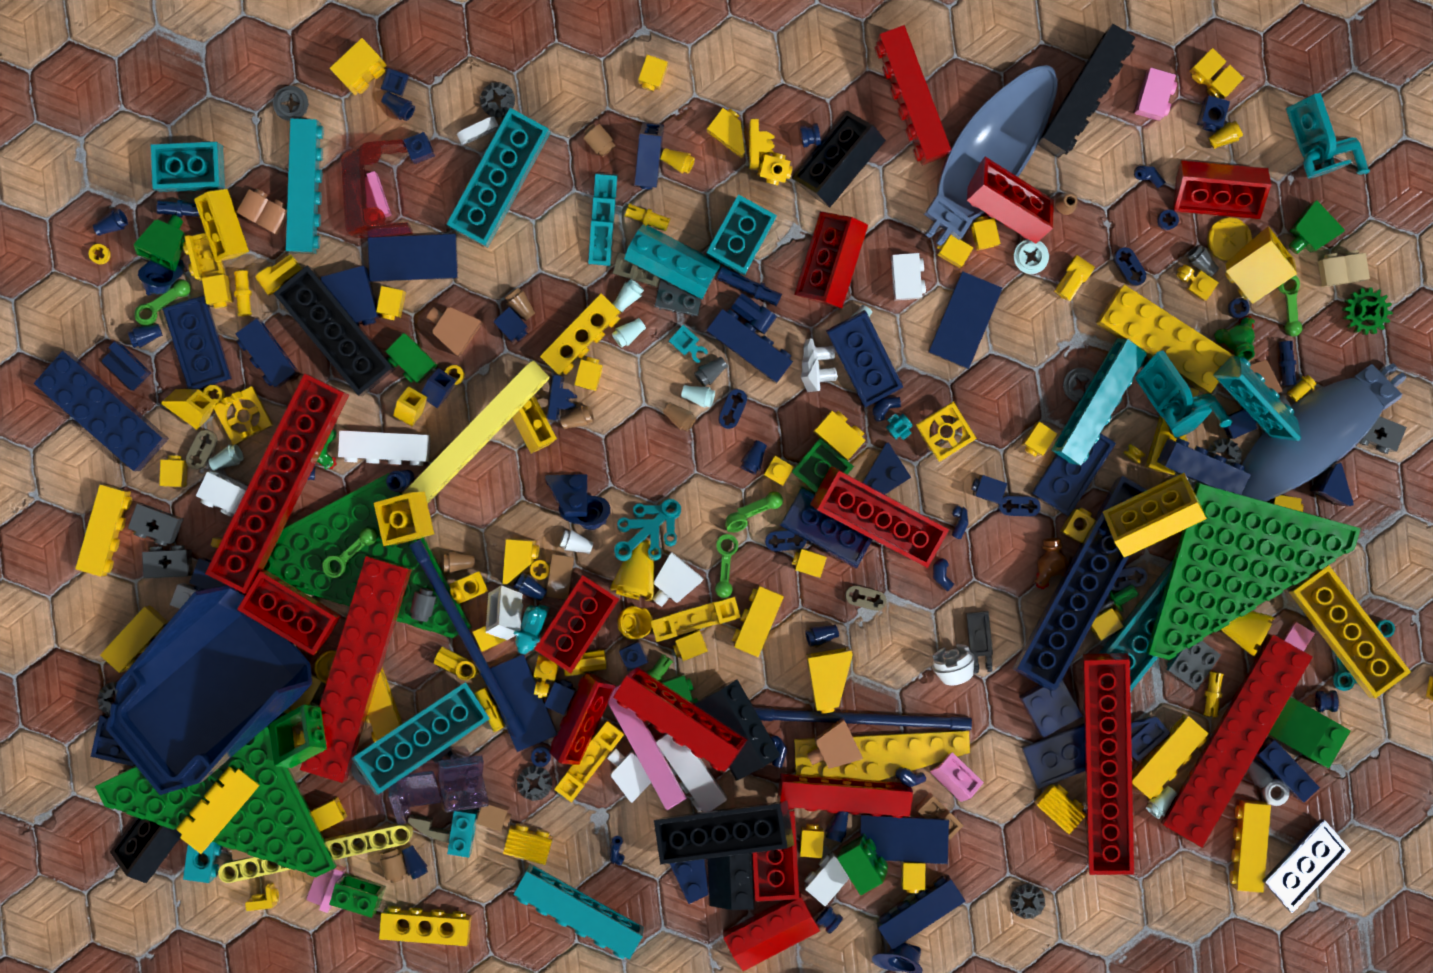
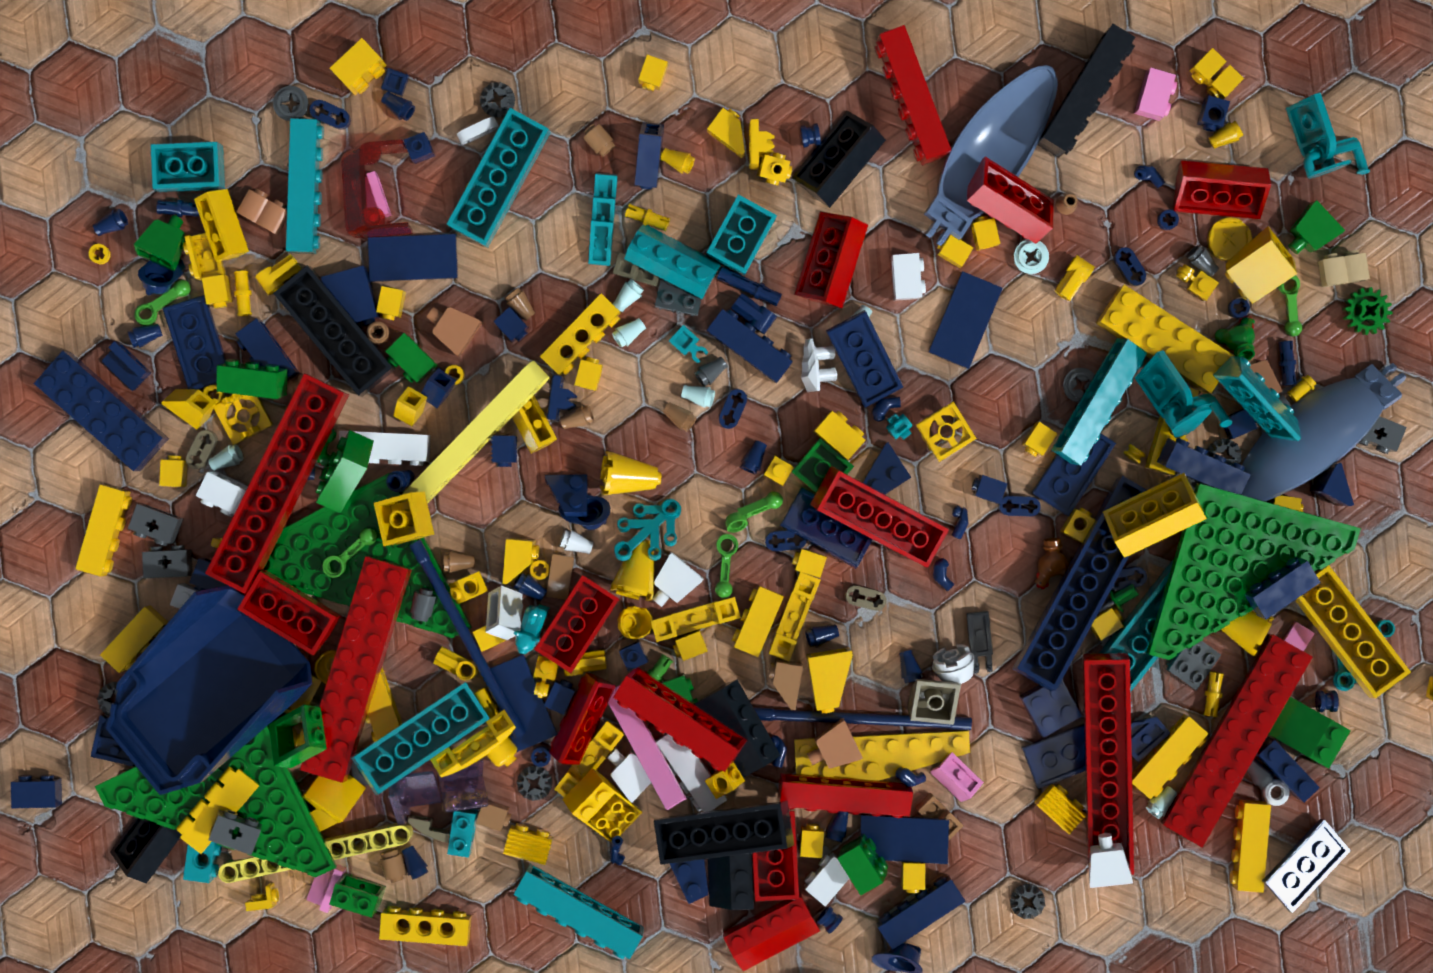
(36, 793): none -> dark blue brick
(245, 838): none -> dark grey brick
(252, 379): none -> green brick
(327, 119): none -> dark blue beam
(334, 796): none -> yellow slope
(344, 471): none -> green brick
(374, 328): none -> medium nougat cone
(475, 747): none -> yellow slope
(503, 753): none -> yellow head
(504, 450): none -> dark blue brick
(601, 805): none -> yellow slope
(627, 475): none -> yellow cone
(724, 782): none -> yellow brick
(786, 679): none -> medium nougat slope
(794, 616): none -> yellow slope
(909, 667): none -> dark blue cone
(933, 701): none -> dark tan slope
(1108, 863): none -> white torso
(1282, 587): none -> dark blue brick

